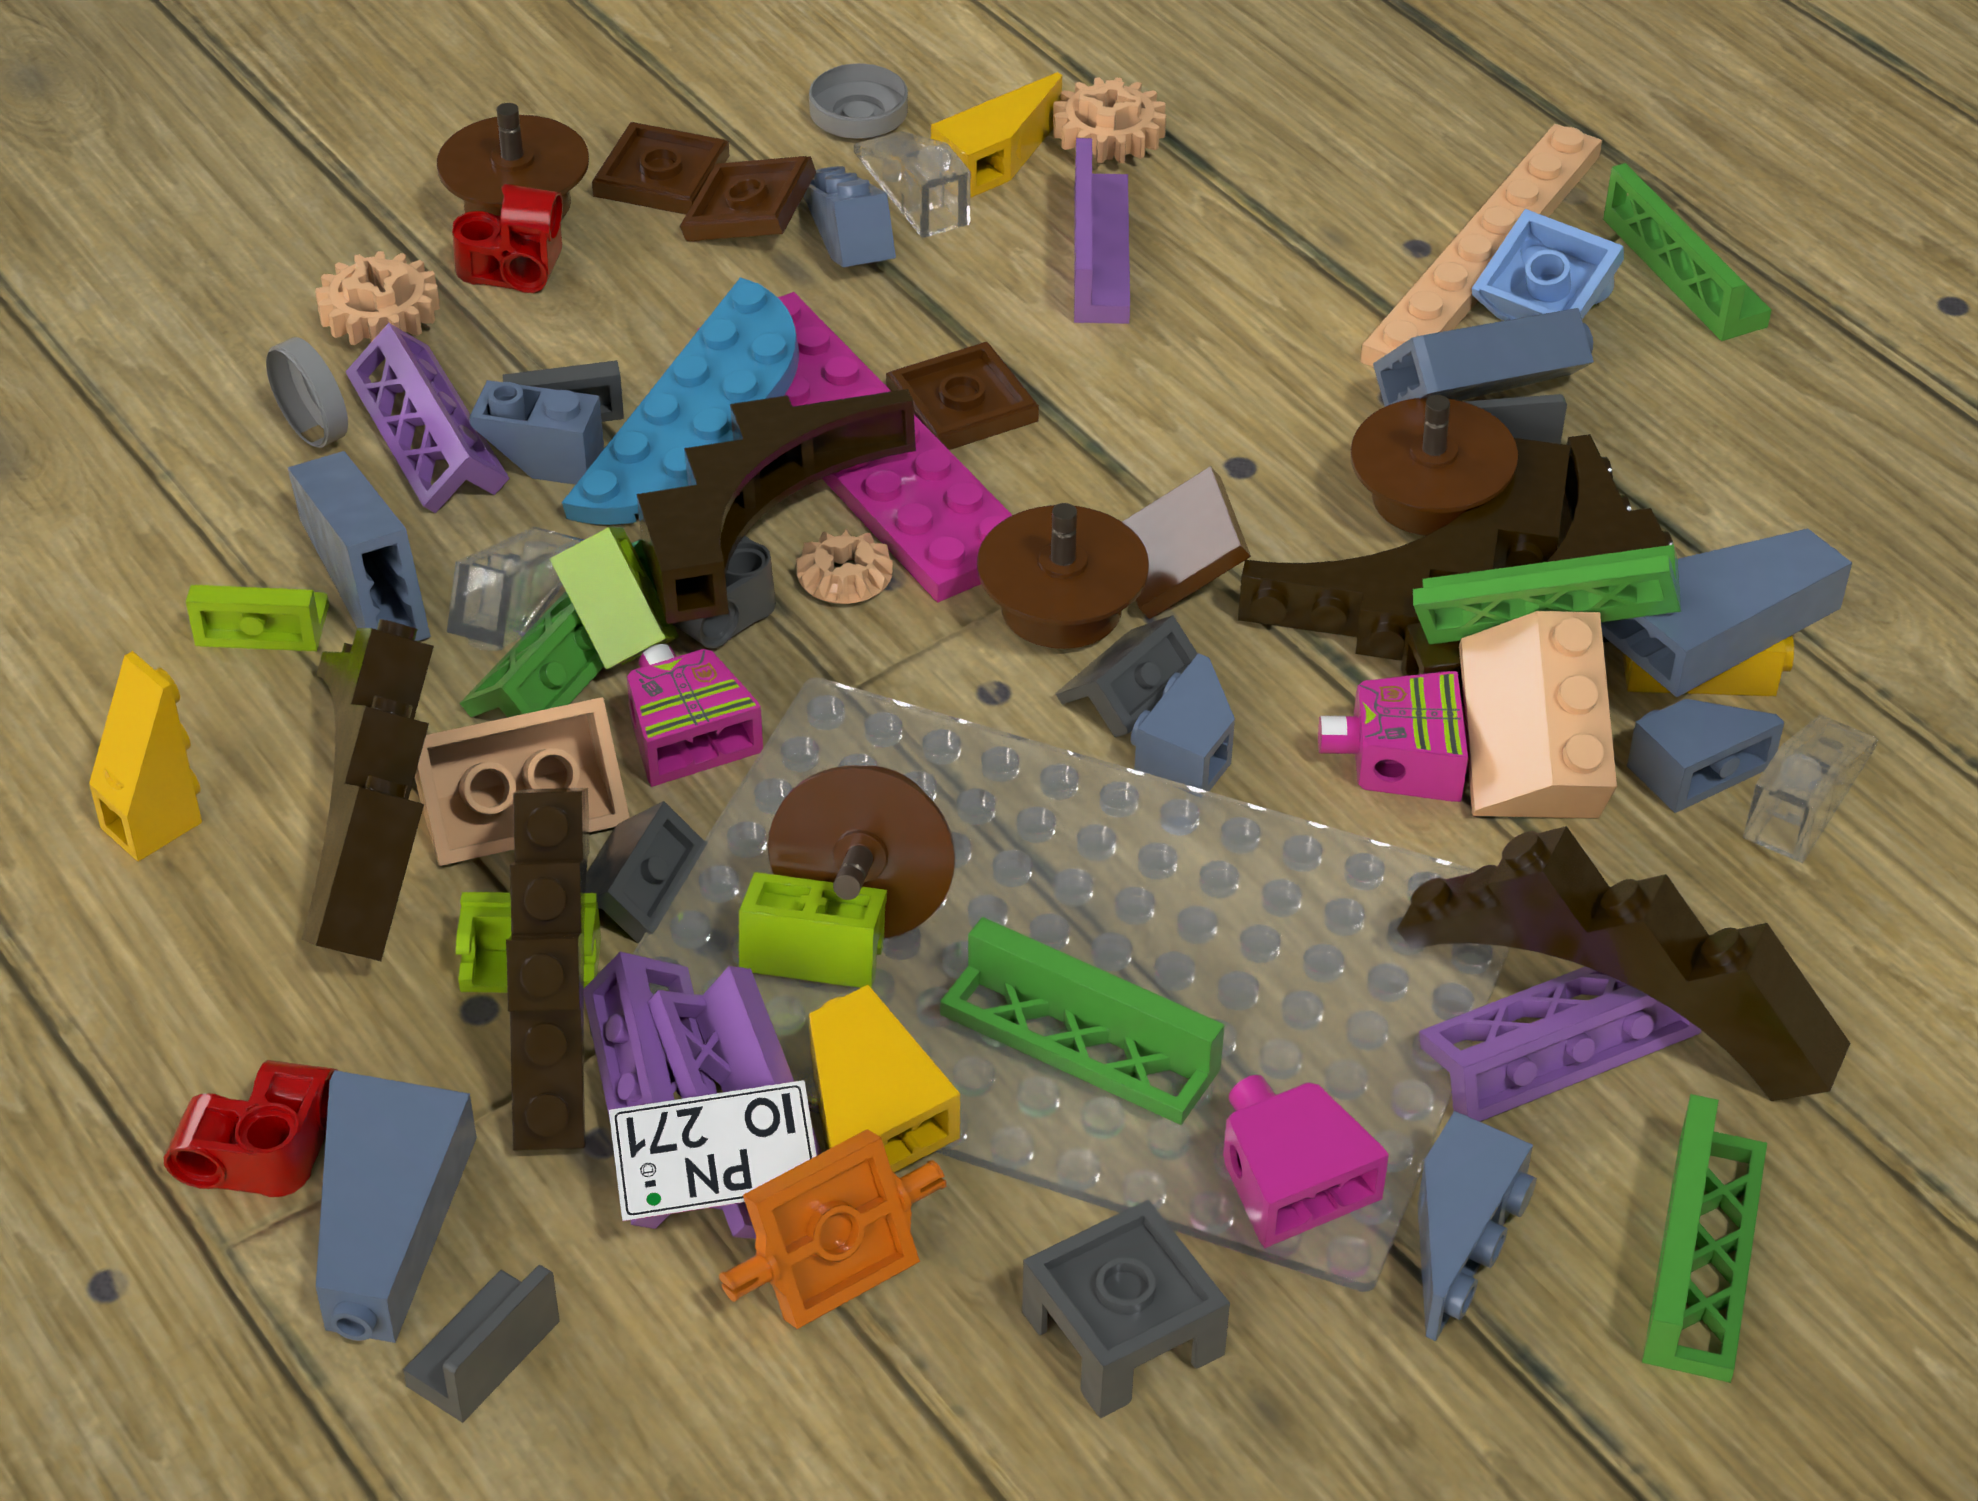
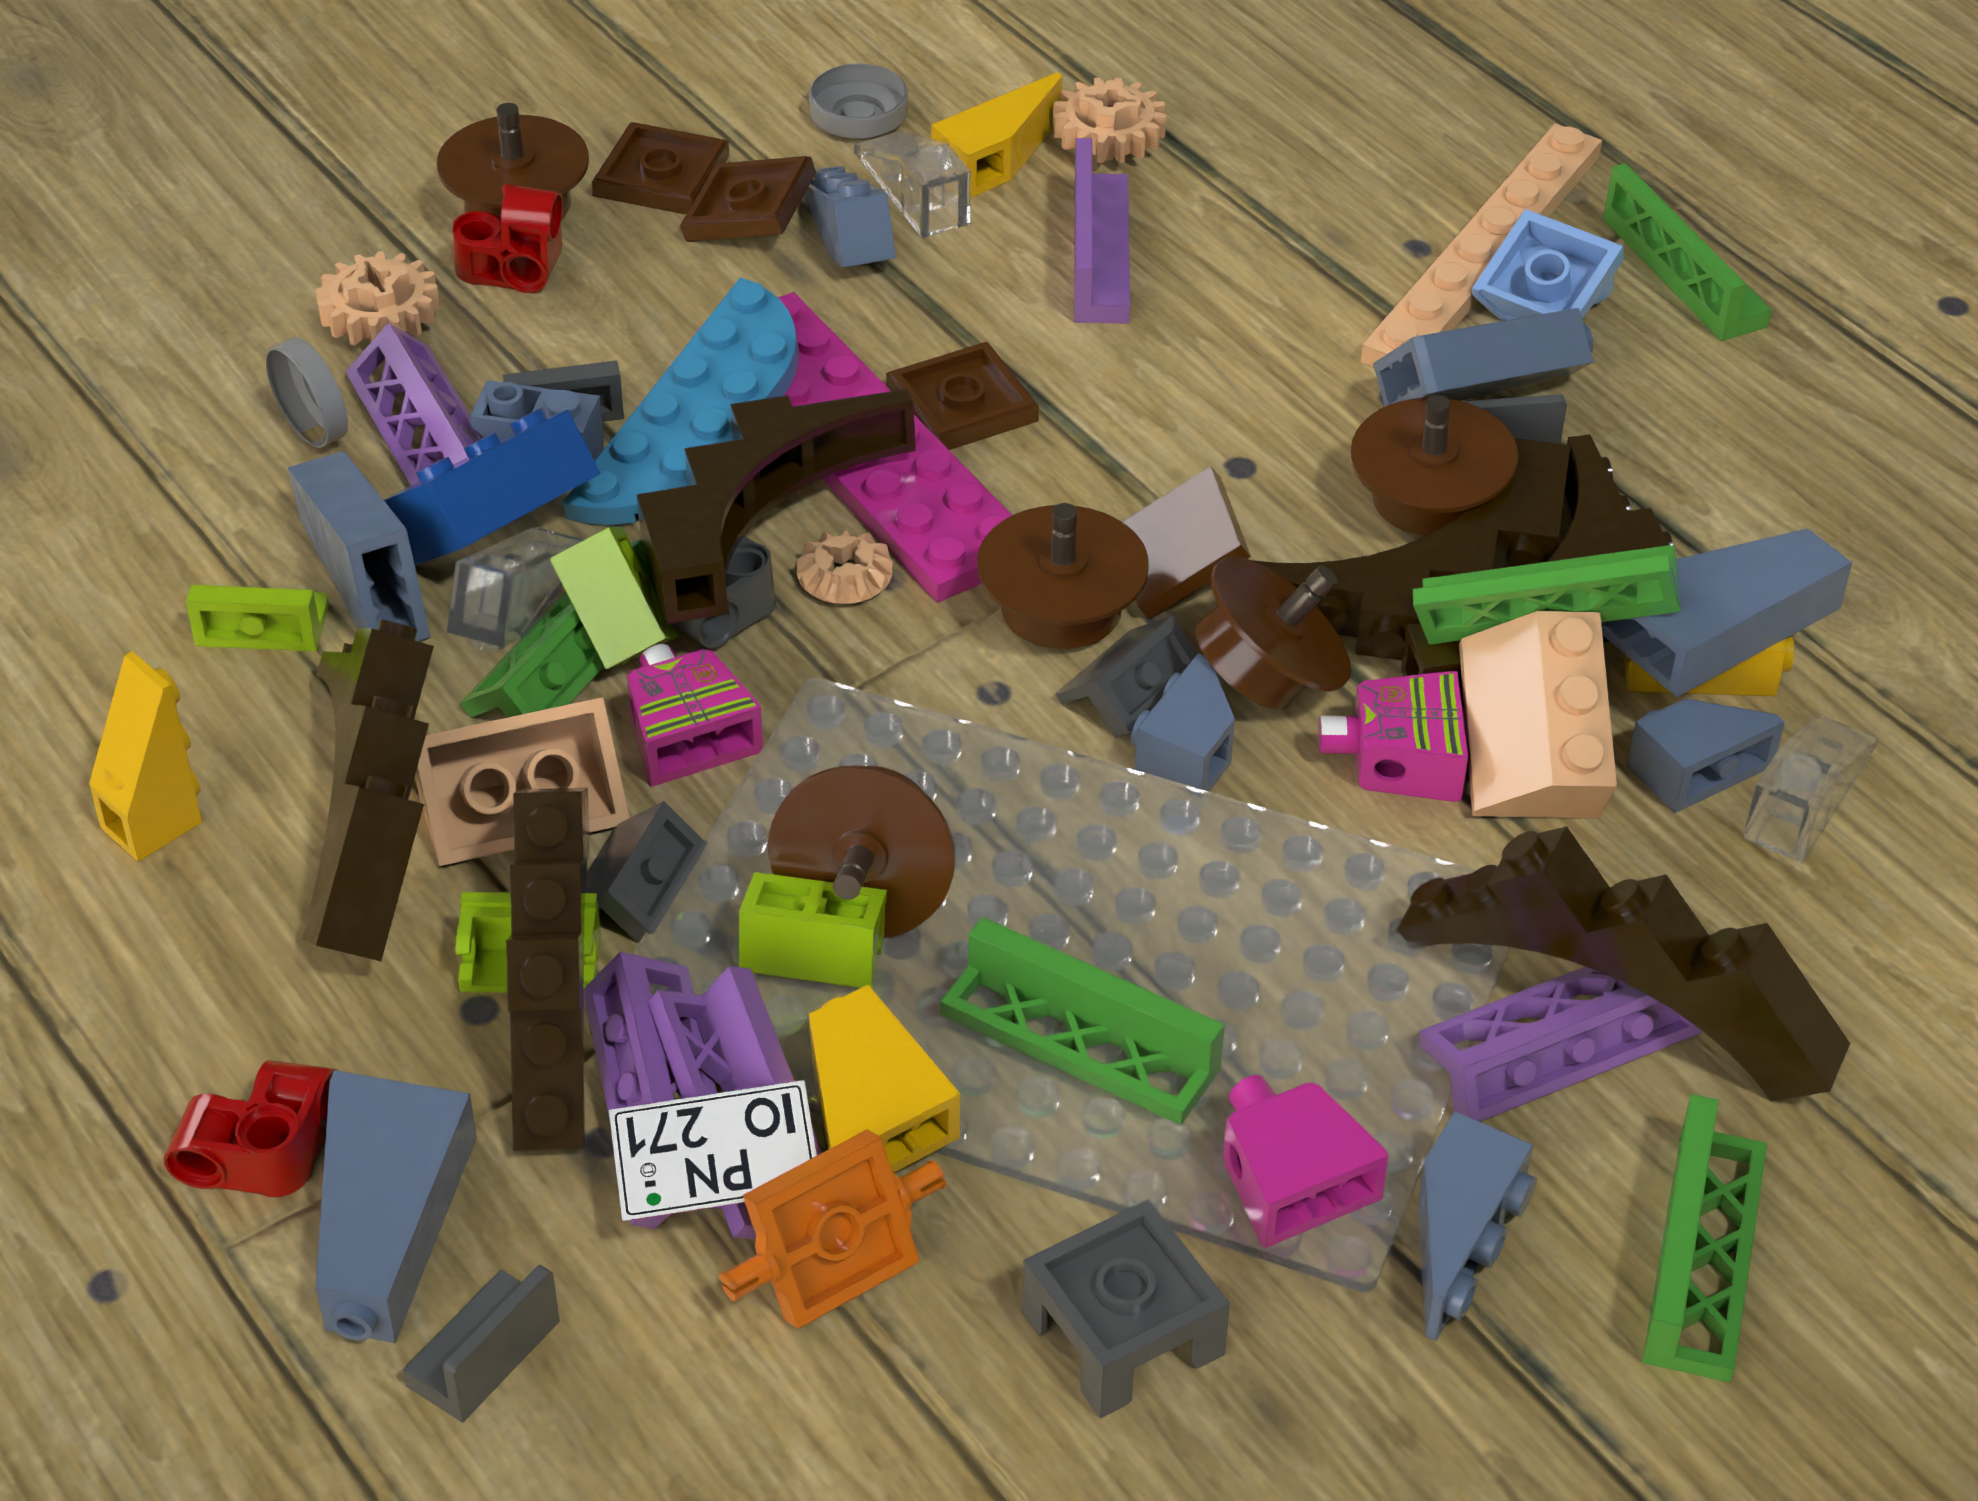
(493, 484): none -> blue wedge
(1270, 634): none -> reddish brown piece

